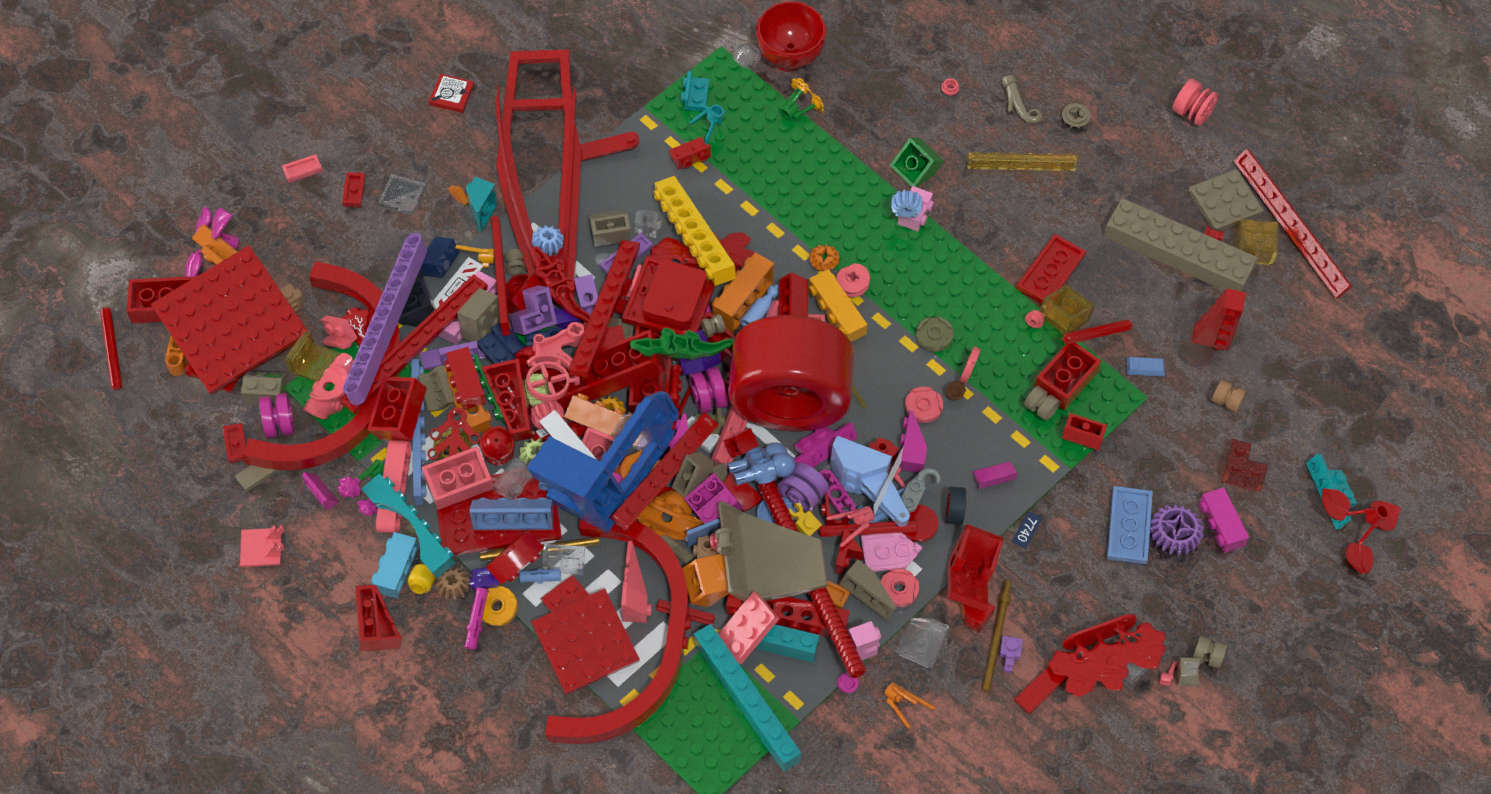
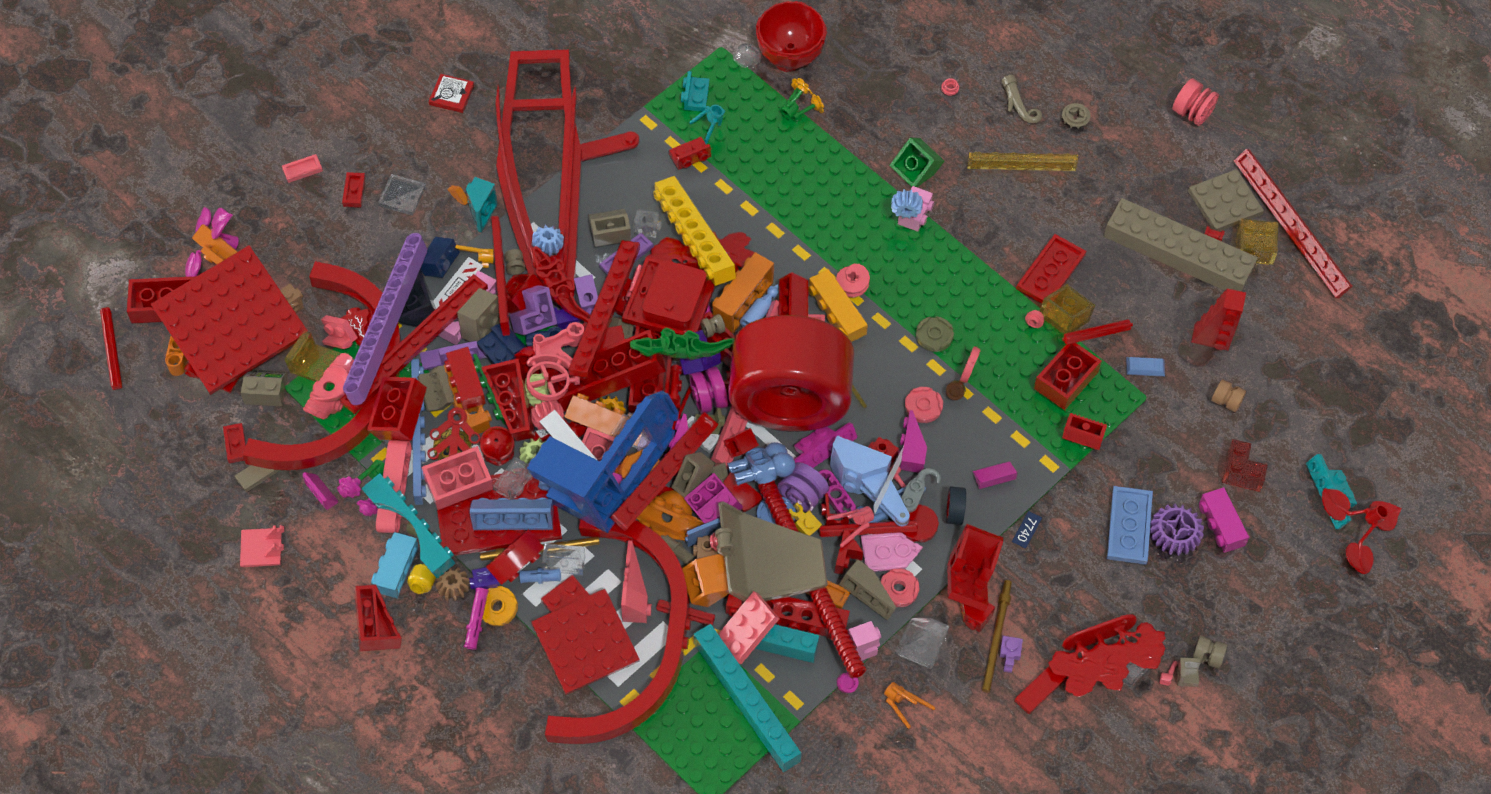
(274, 416): dark pink wheel -> none
(831, 260): orange gear -> none
(1042, 403): dark tan wheel -> none

